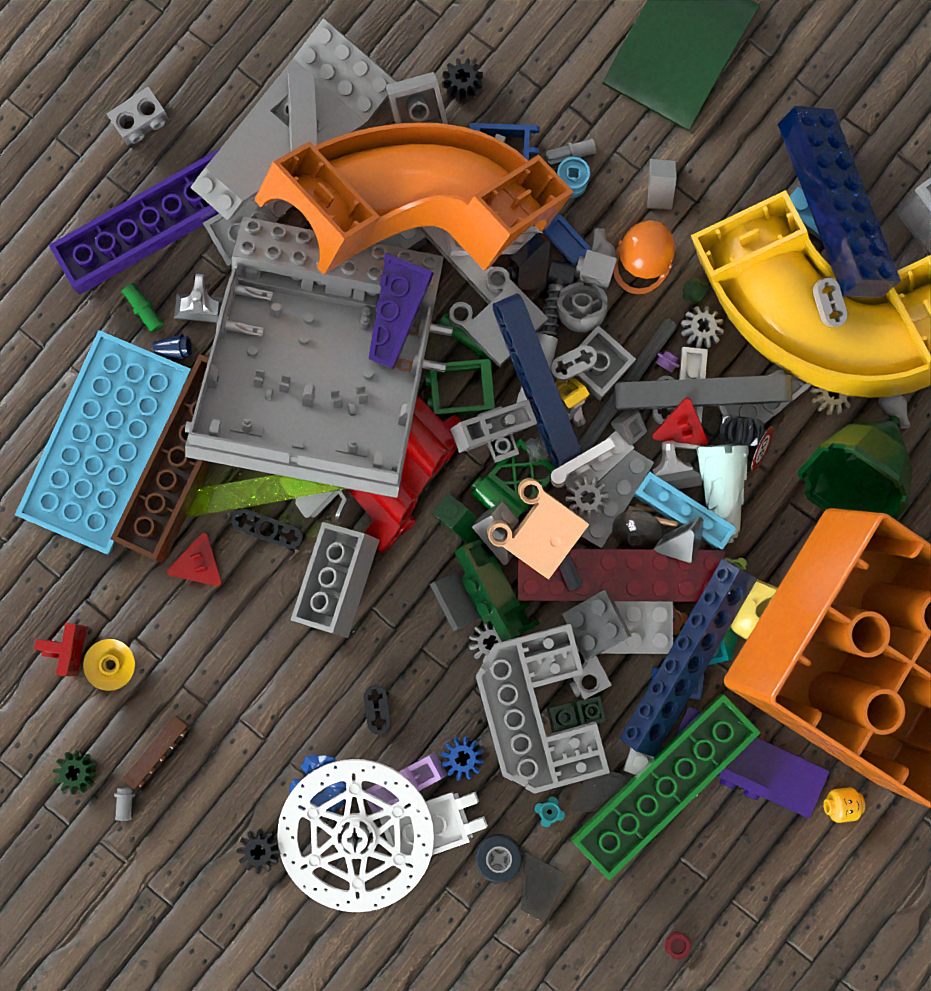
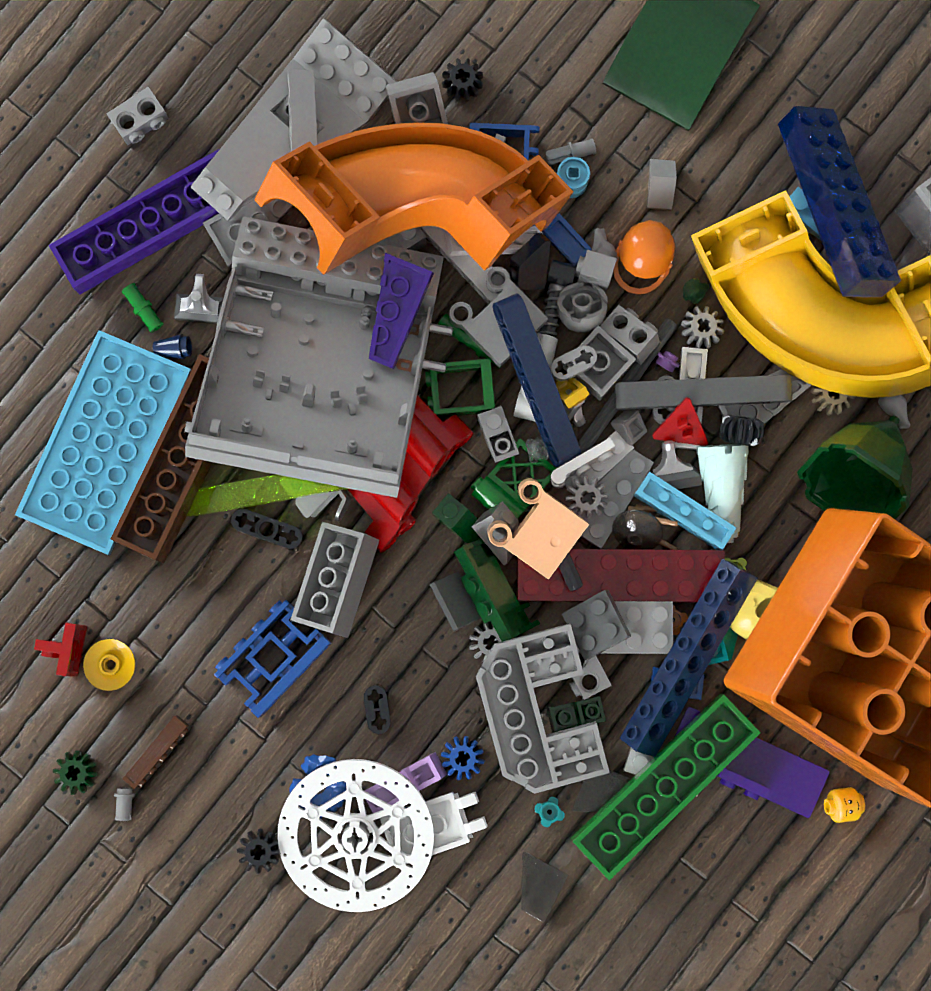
(197, 563): red piece -> none
(286, 671): none -> blue fence
(493, 425): light grey slope -> none
(497, 866): black wheel -> none
(628, 335): none -> light grey brick
(677, 945): dark red tile -> none
(683, 541): dark grey slope -> none
(762, 448): sticker -> none
(830, 303): light grey beam -> none

